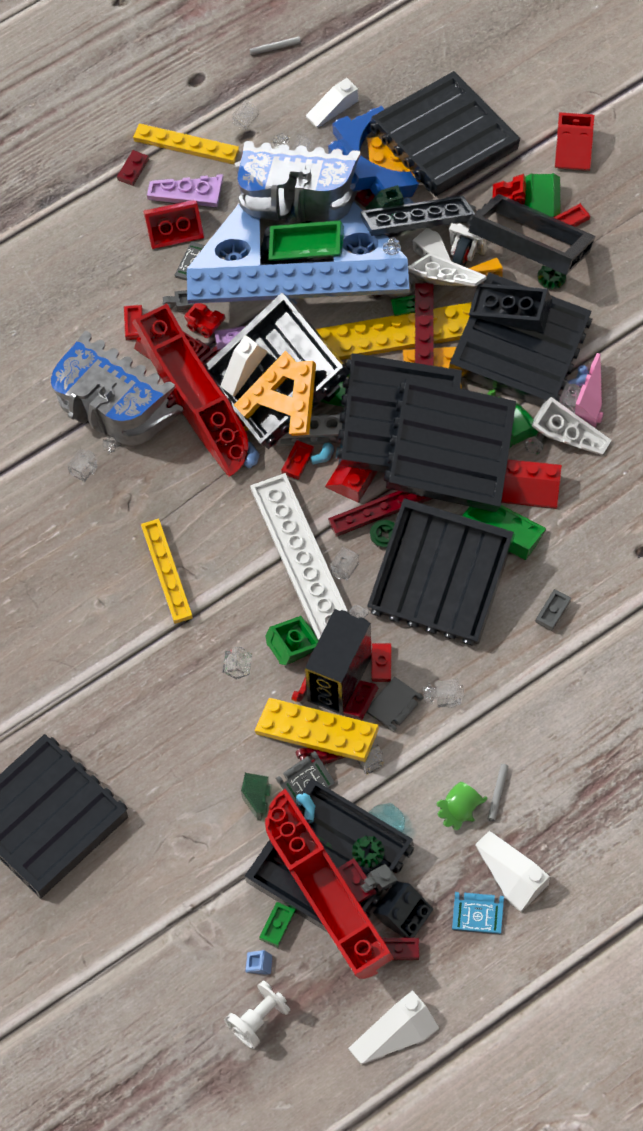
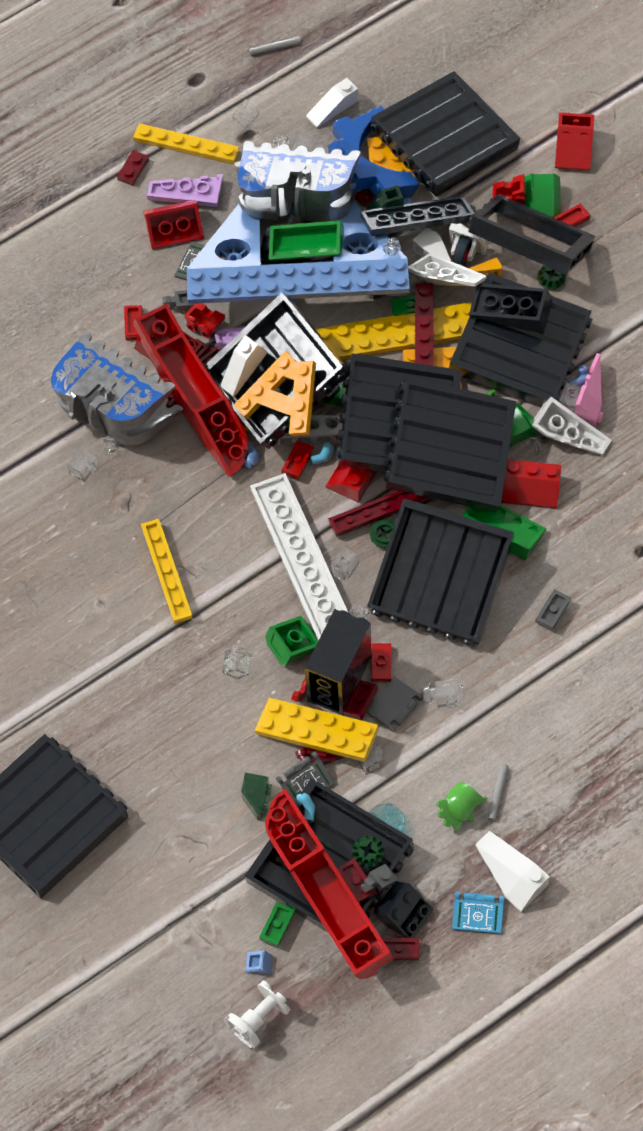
(400, 1027): white wedge -> none

